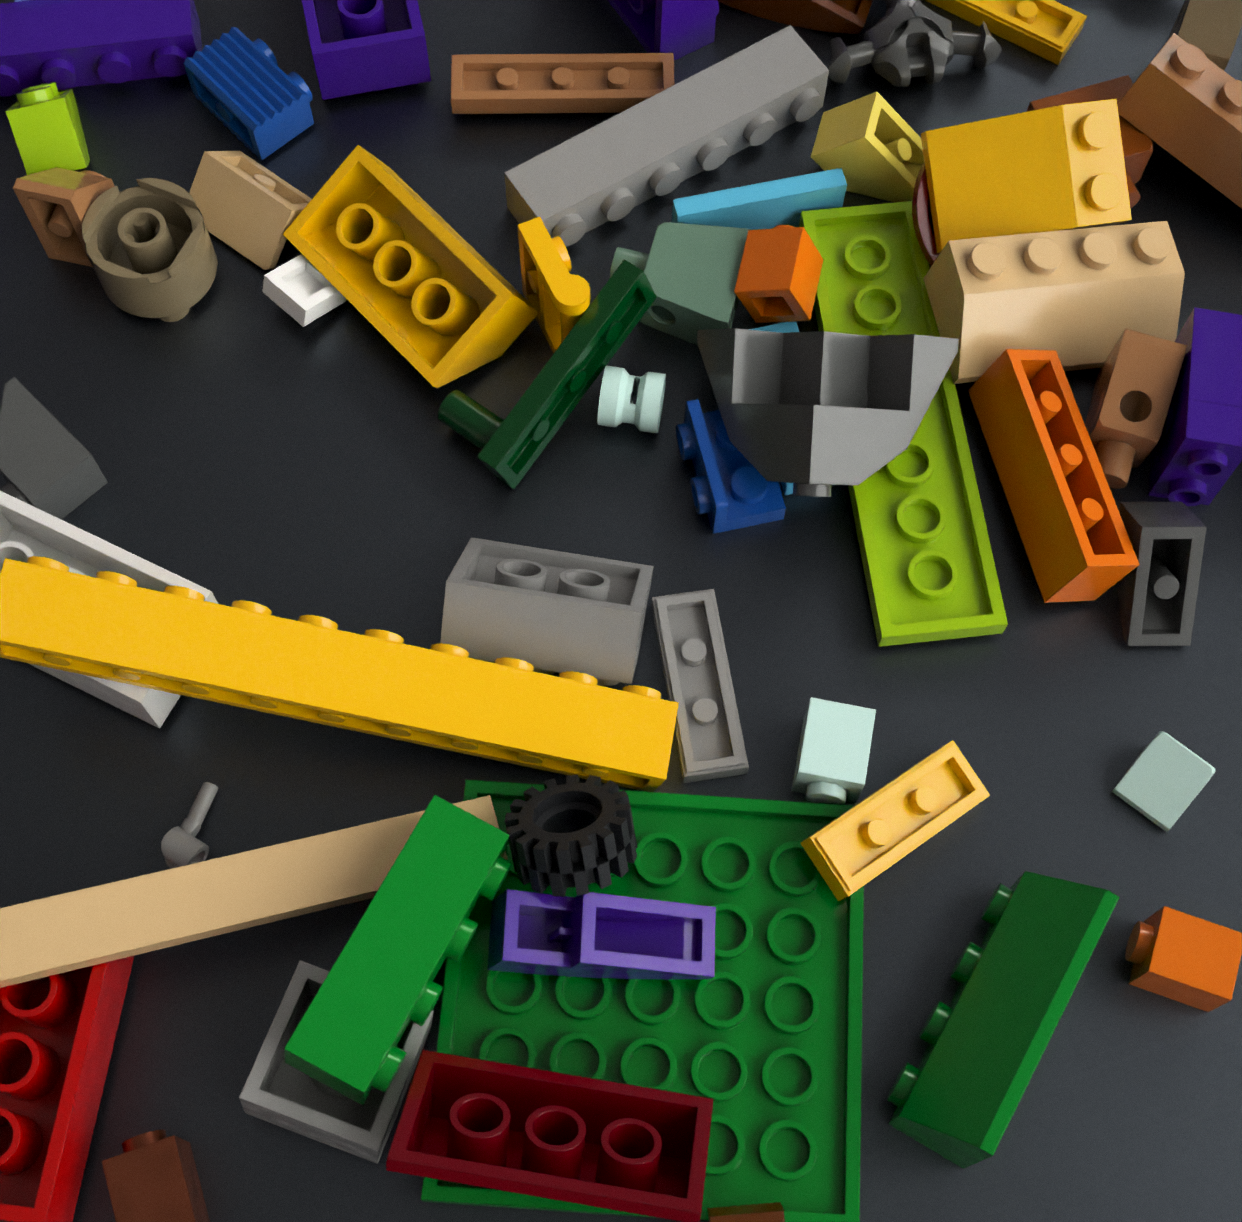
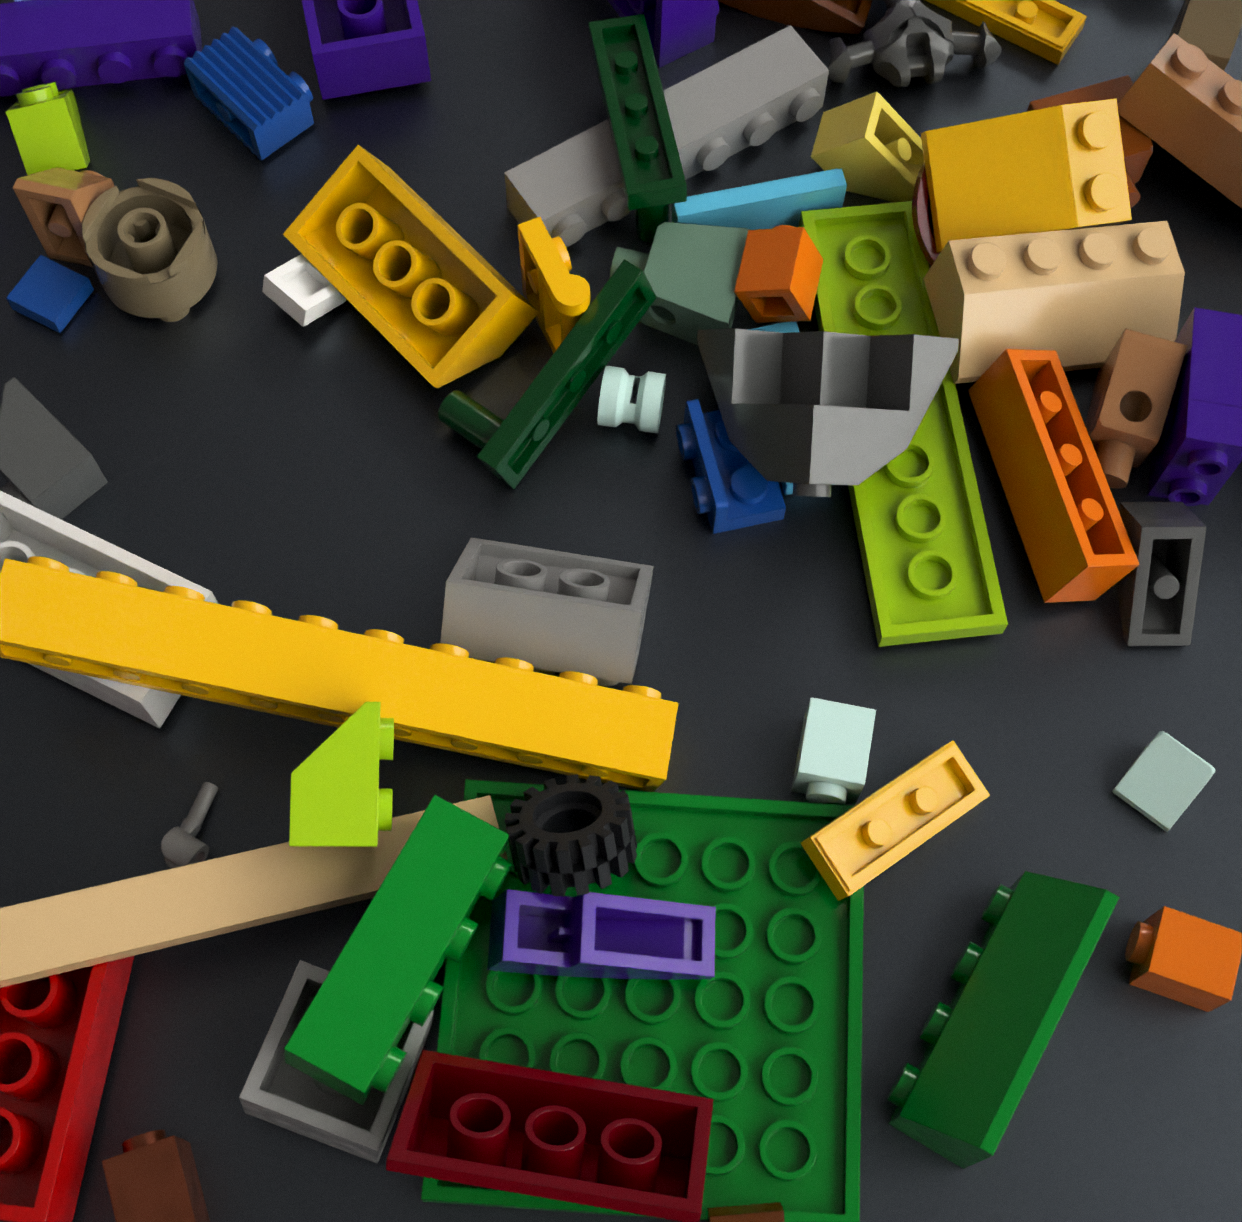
(50, 293): none -> blue tile
(246, 205): tan panel -> none
(337, 787): none -> lime slope
(557, 82): medium nougat plate -> none
(638, 120): none -> dark green piece
(701, 682): light grey tile -> none

